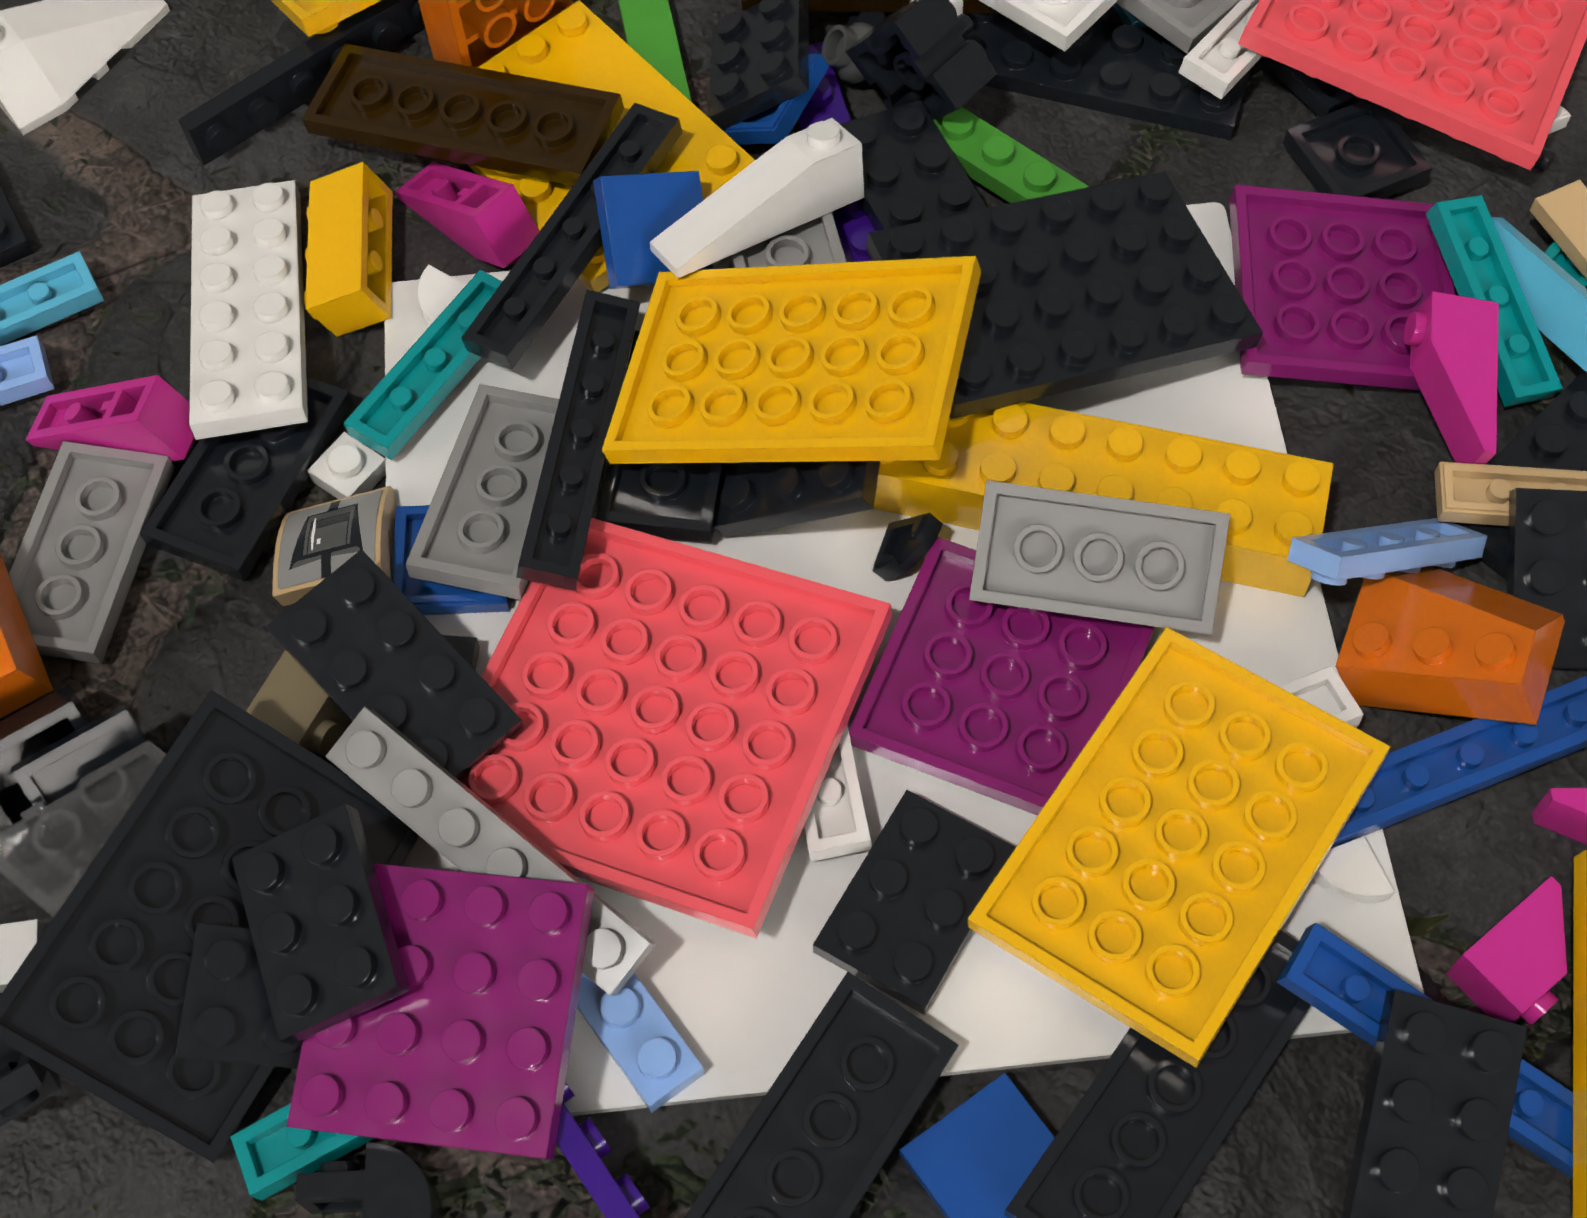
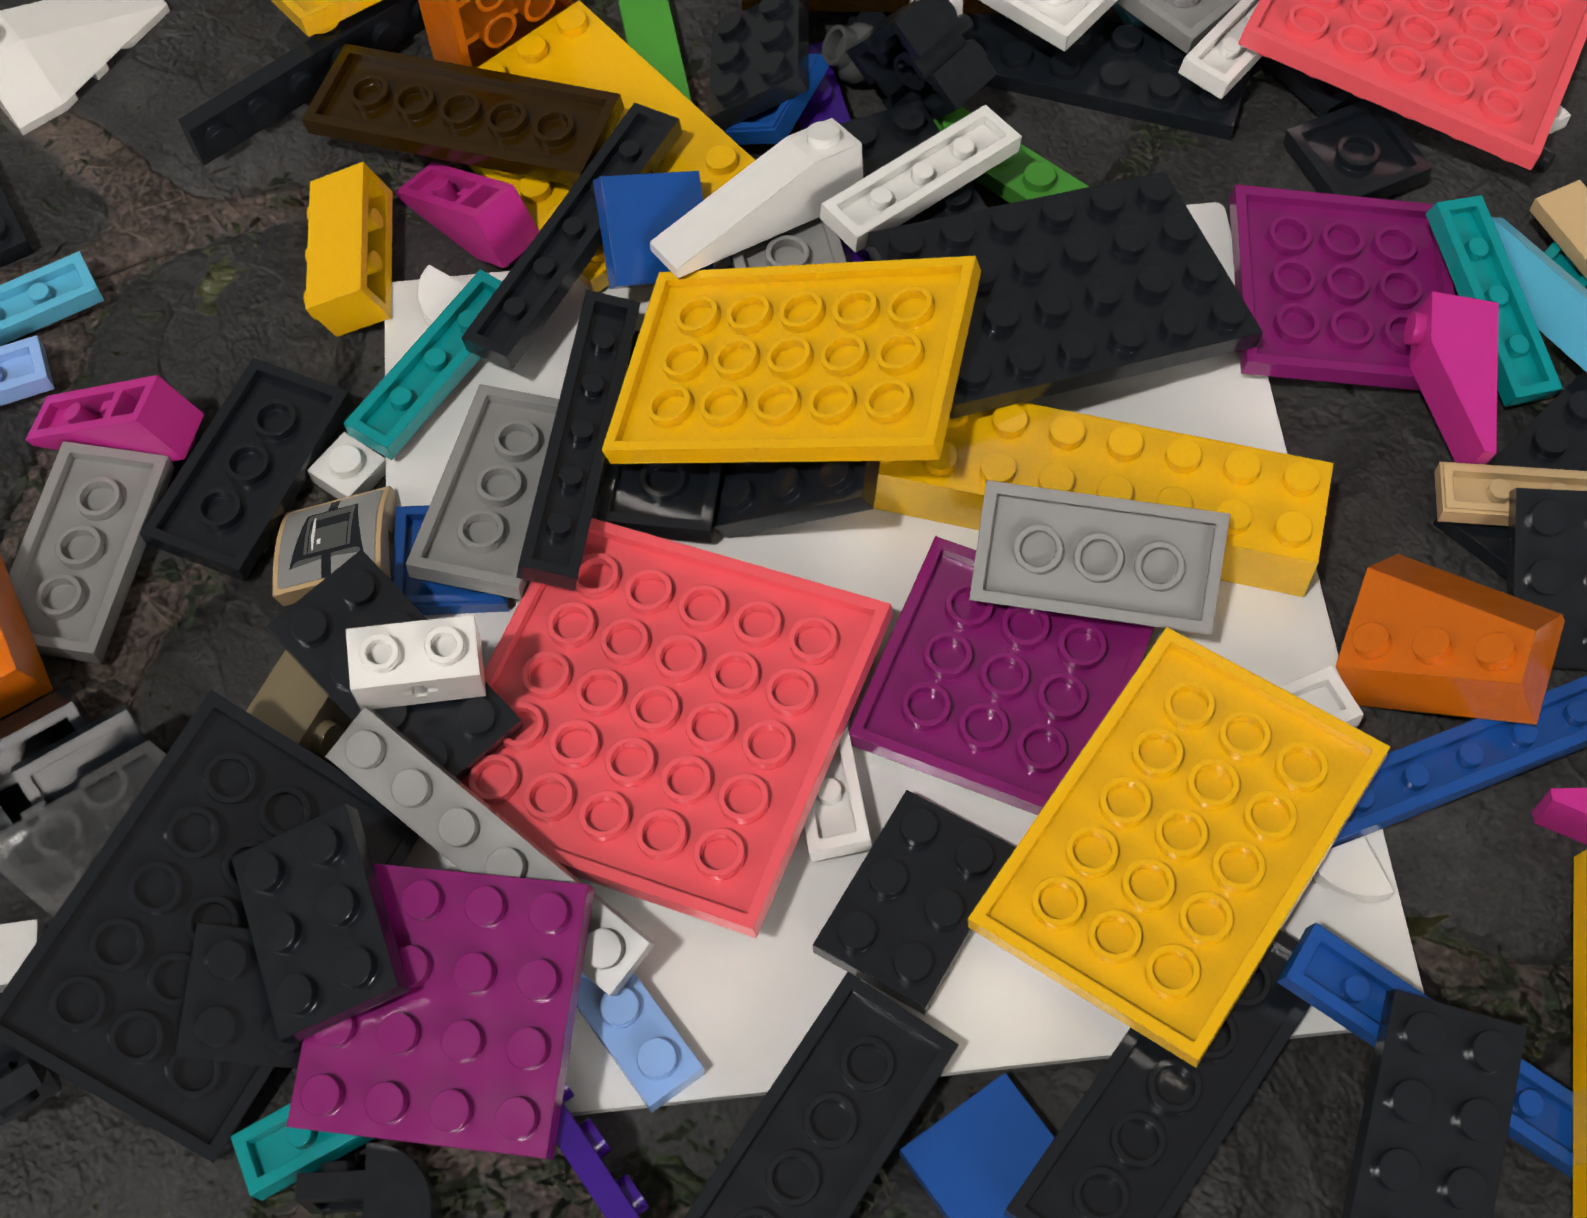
(247, 311): white plate -> none
(415, 662): none -> white brick
(905, 545): black tile -> none
(920, 177): none -> white plate
(1385, 549): light blue plate -> none
(1518, 959): dark pink slope -> none

